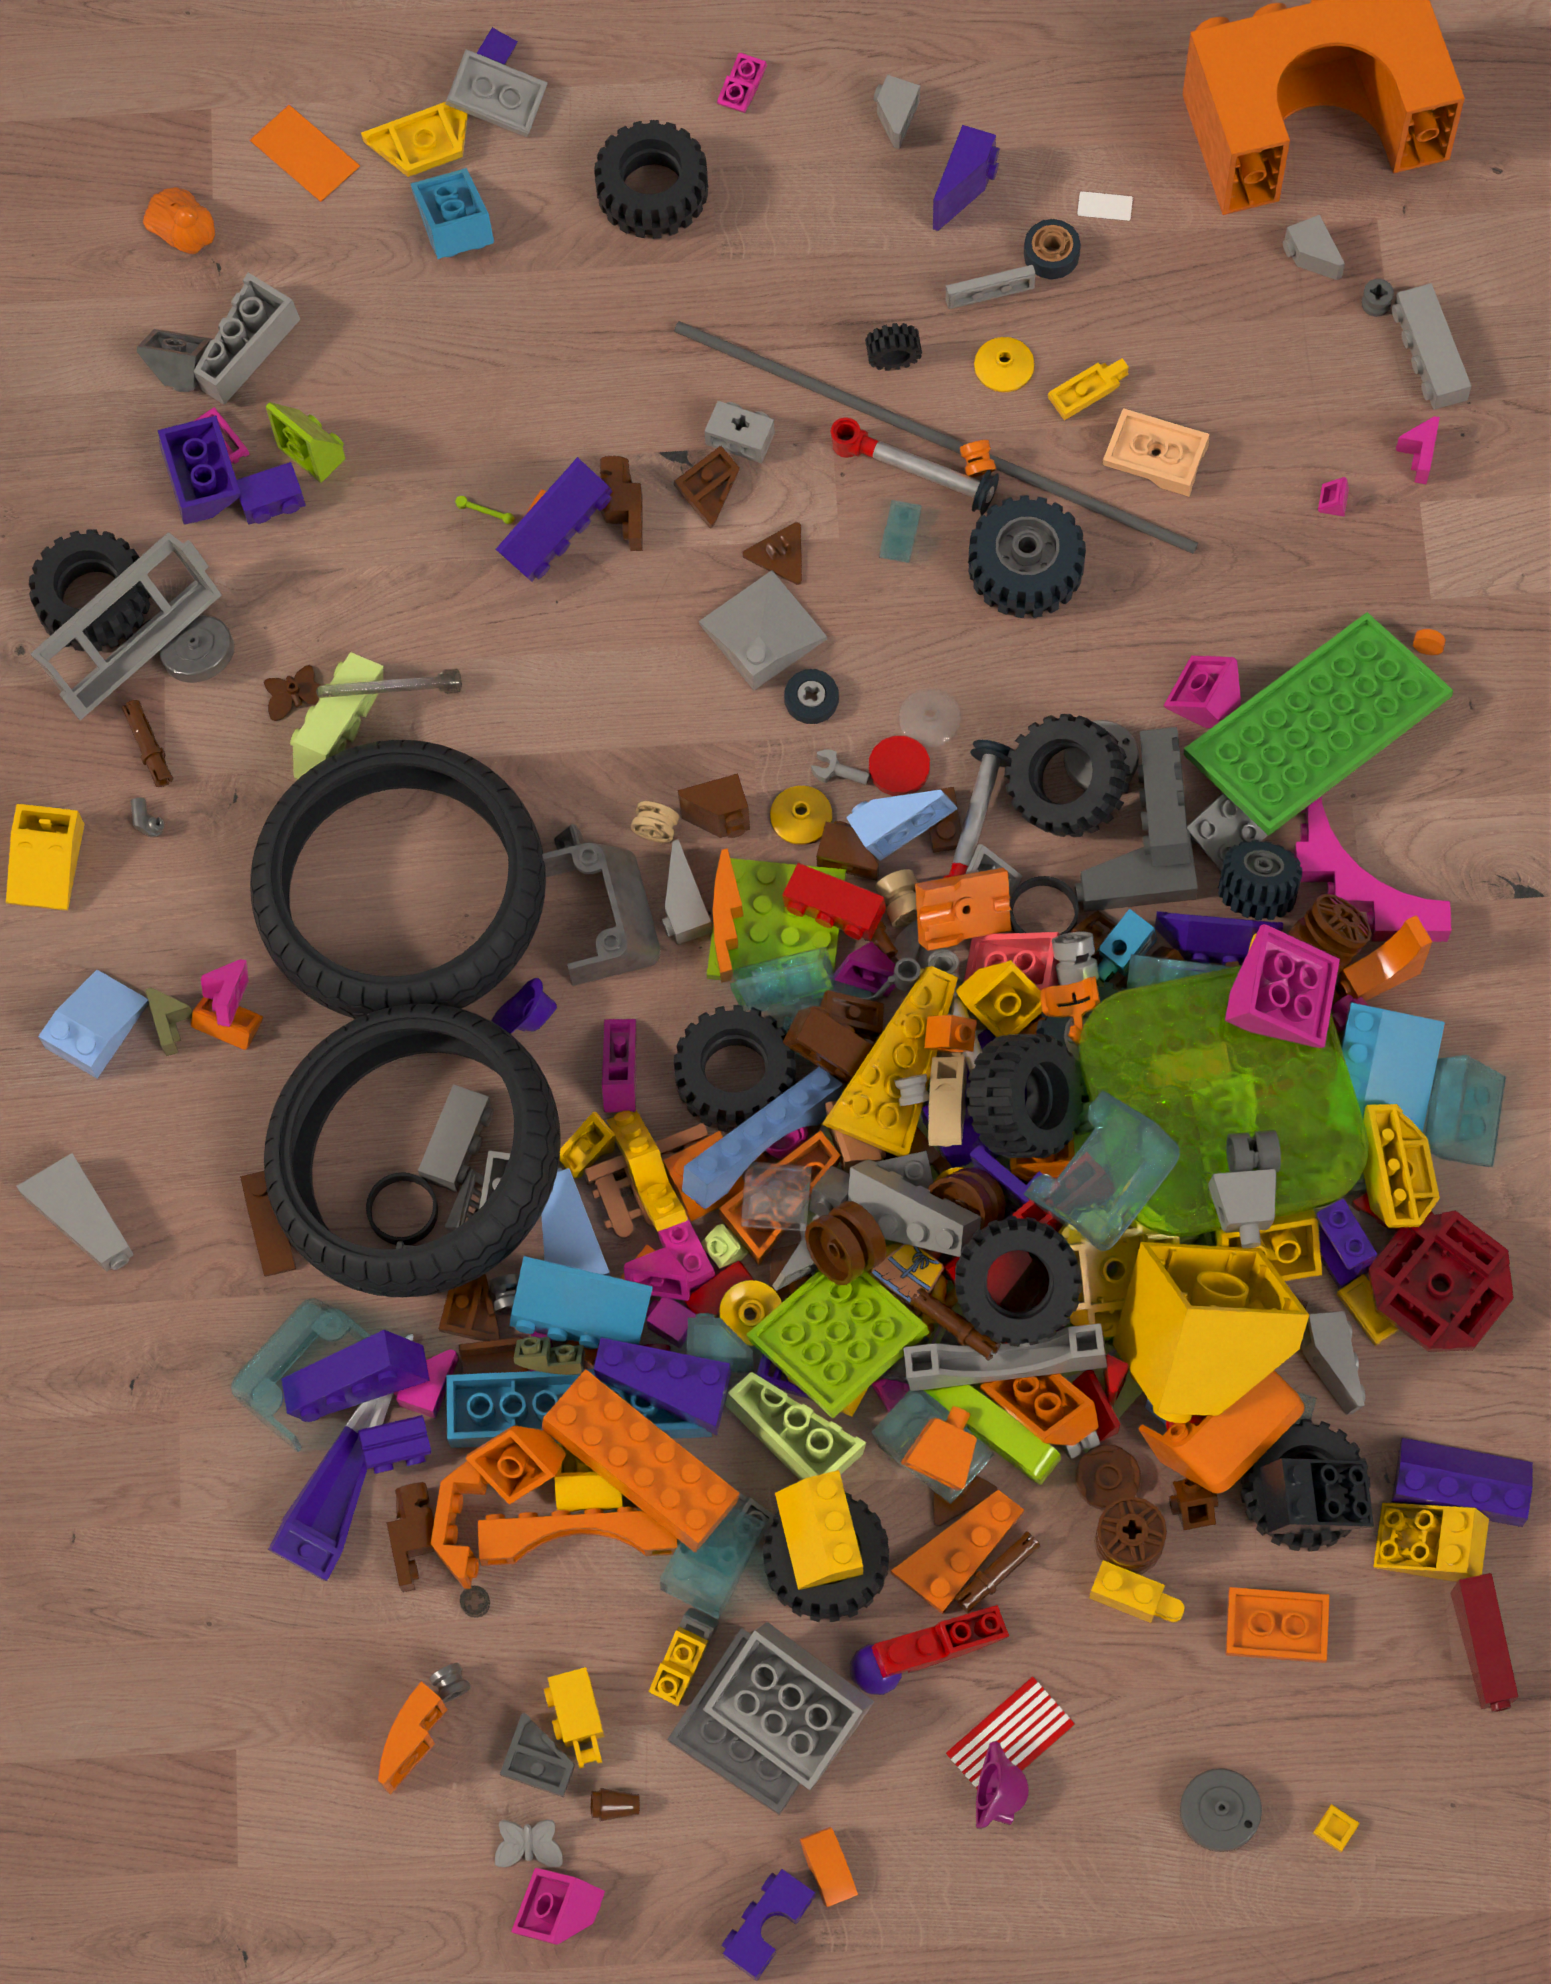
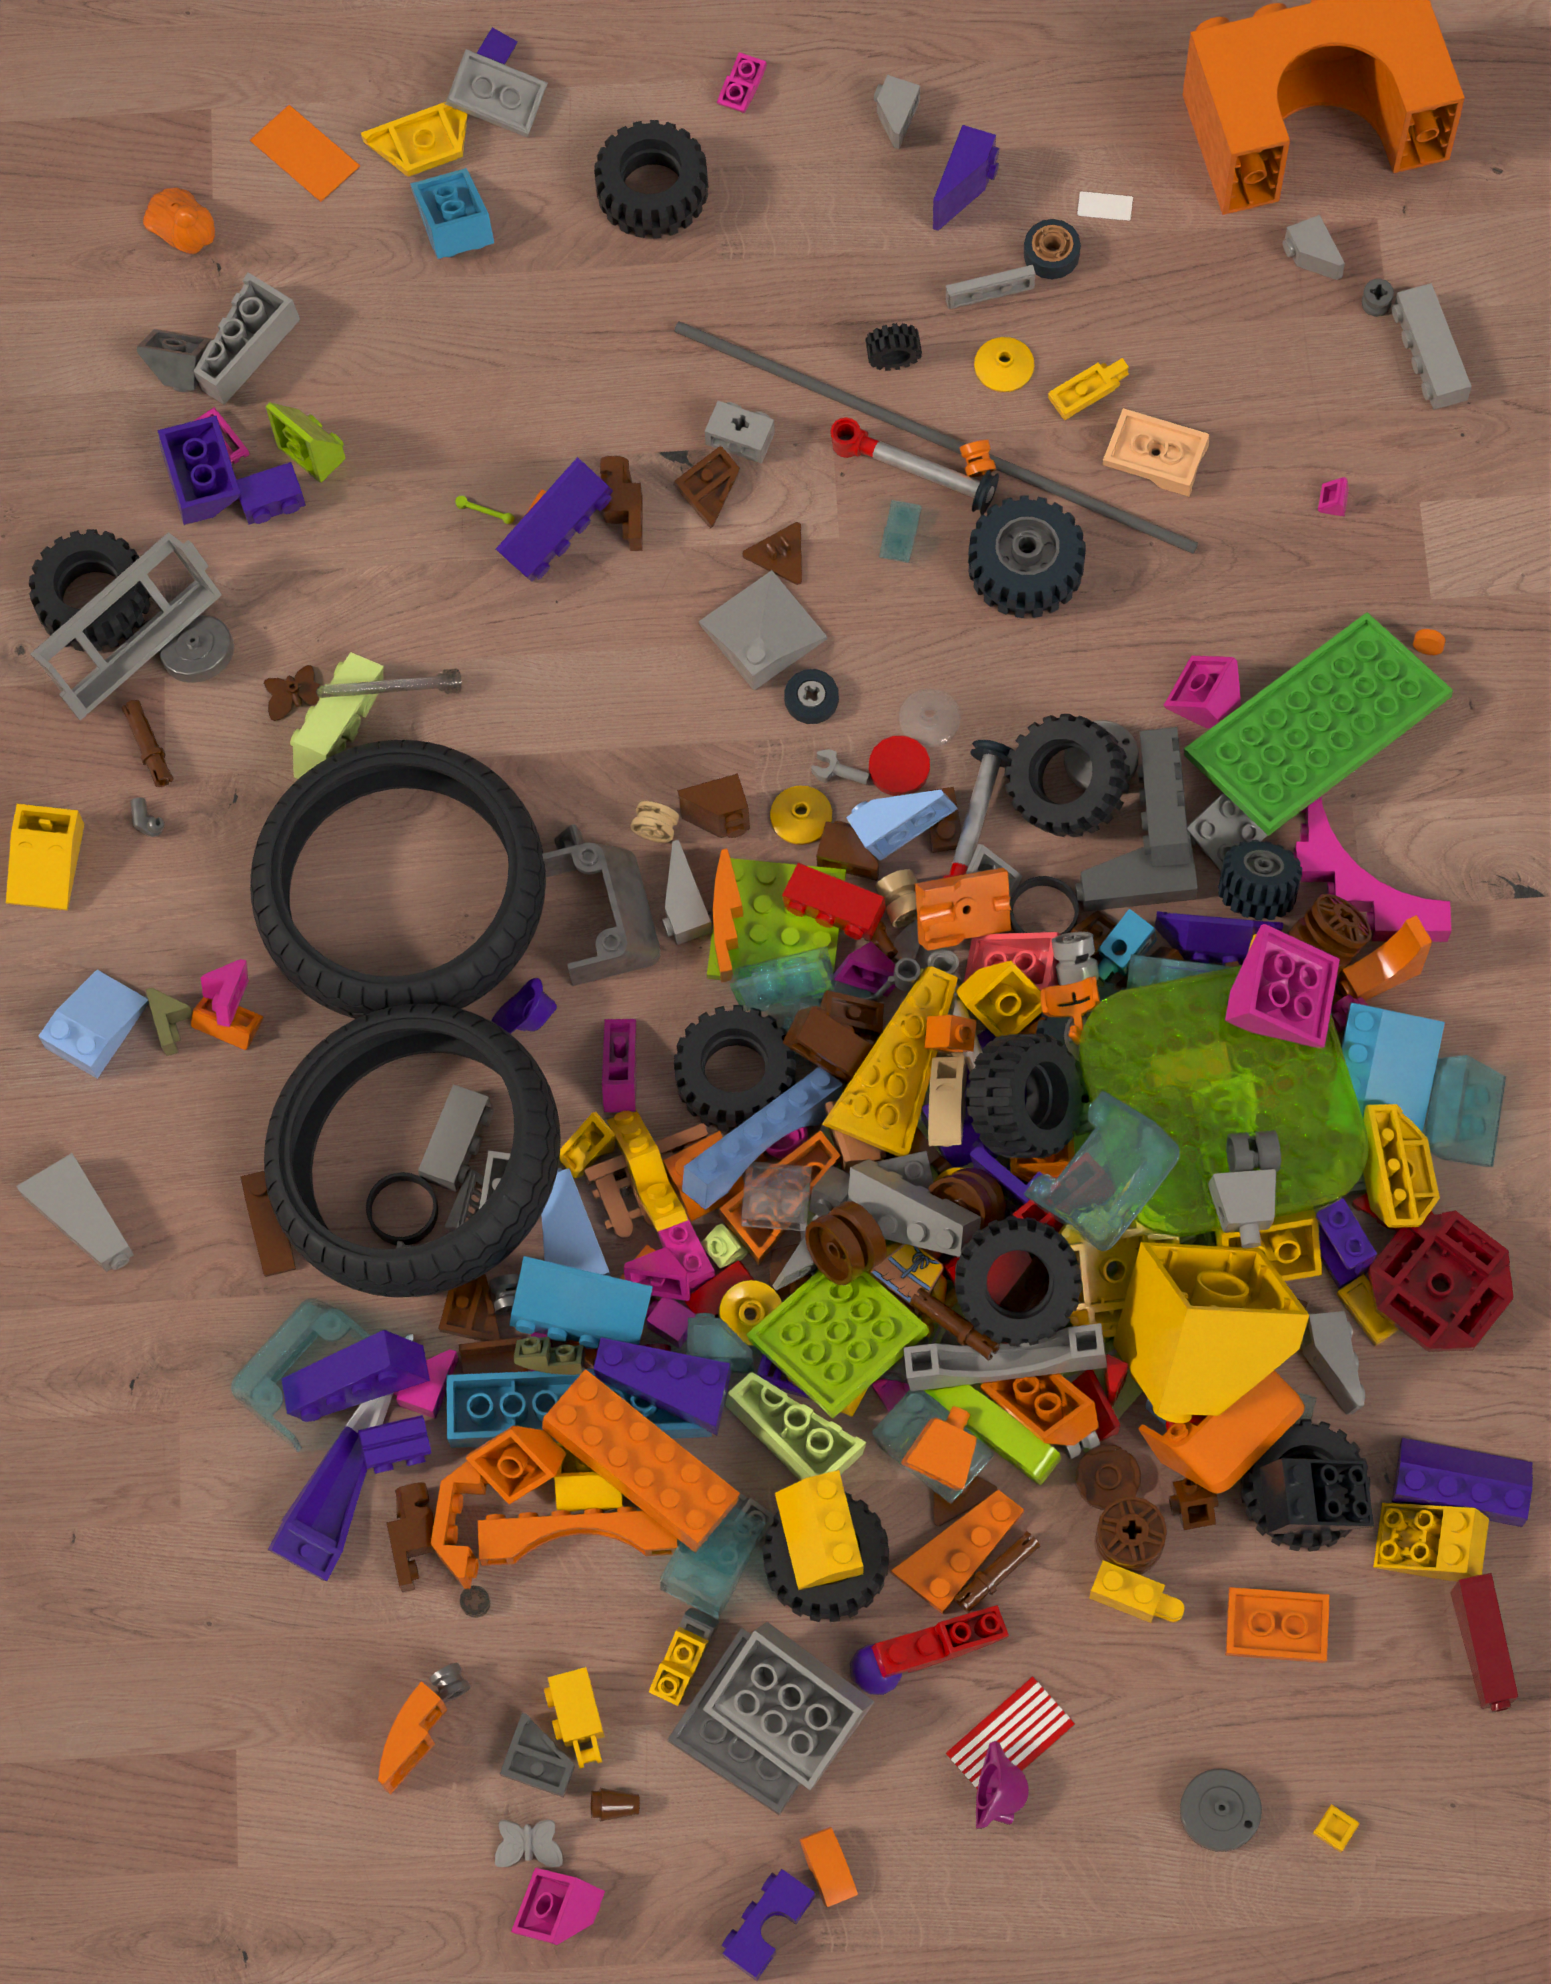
(912, 1089): light grey wheel -> none
(1421, 443): dark pink slope -> none

